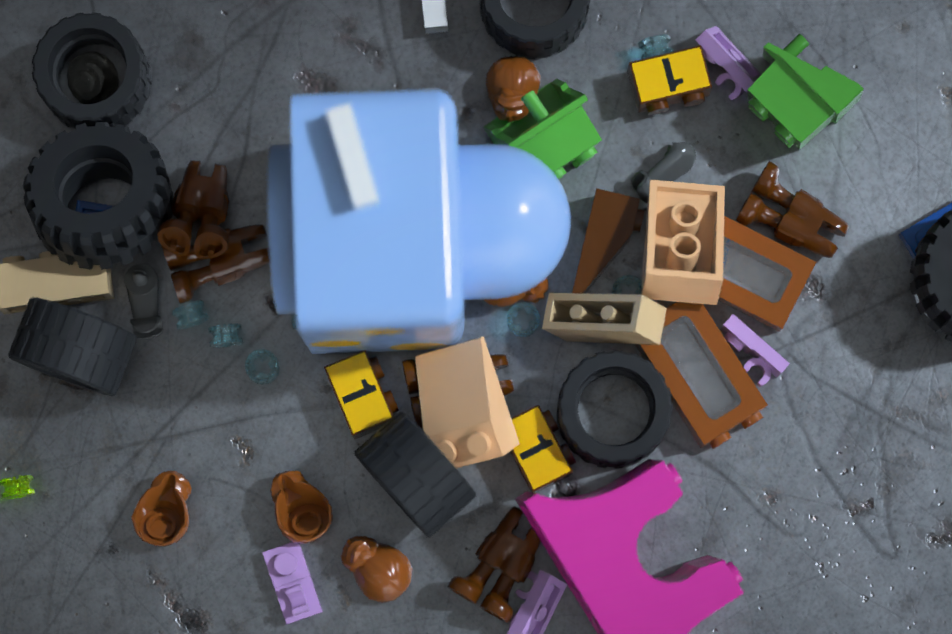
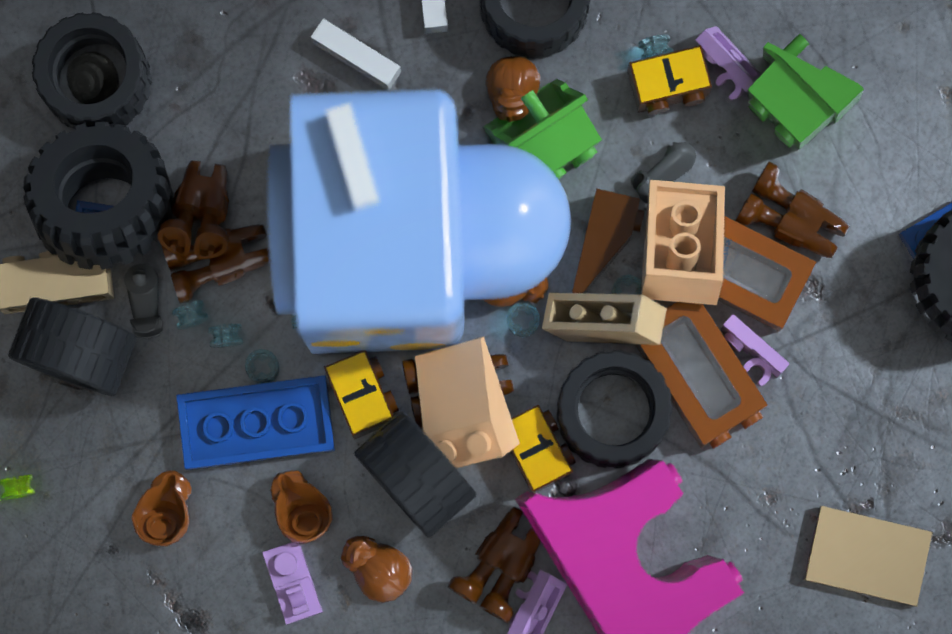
(255, 422): none -> blue plate
(355, 54): none -> white piece
(868, 556): none -> tan tile

